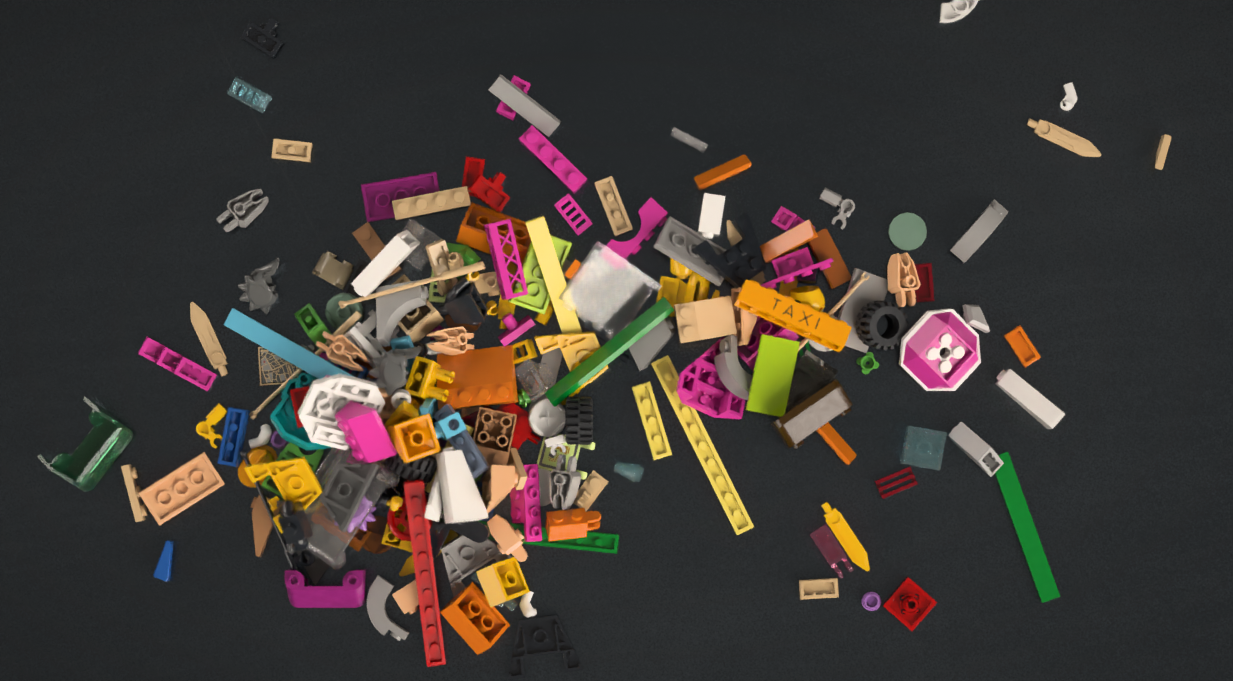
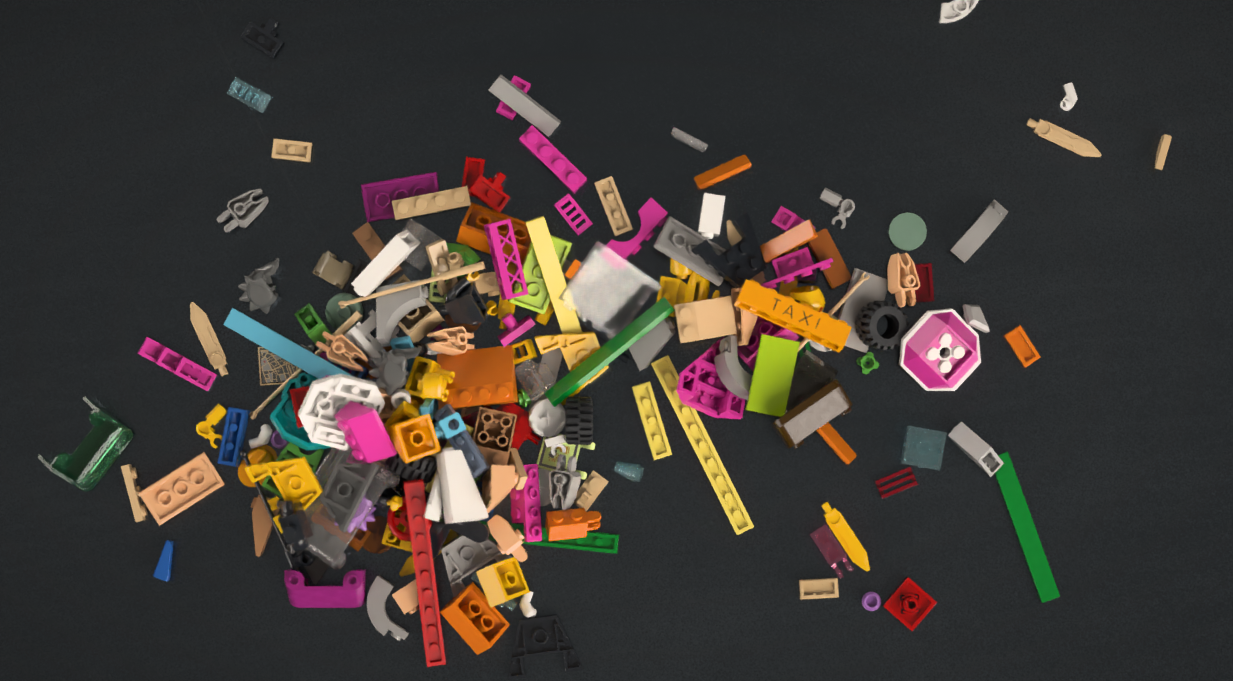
(432, 385): none -> yellow head
(1029, 399): white slope -> none

